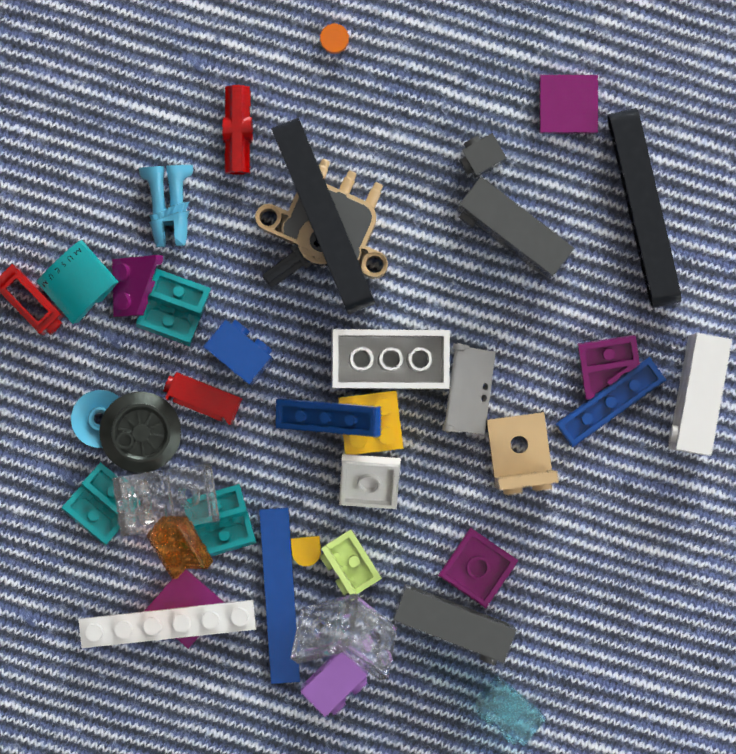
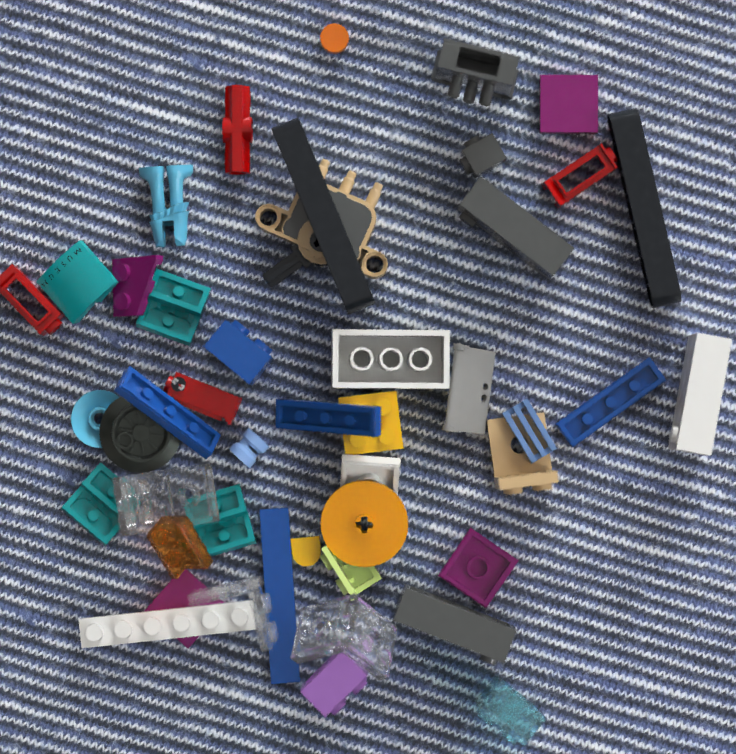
(167, 412): none -> blue tile
(178, 384): none -> black piece
(249, 448): none -> light blue wheel
(259, 601): none -> clear bracket
(348, 539): none -> light orange piece
(476, 68): none -> dark grey piece
(542, 452): none -> medium blue tile
(605, 361): magenta wing -> none
(606, 157): none -> red window

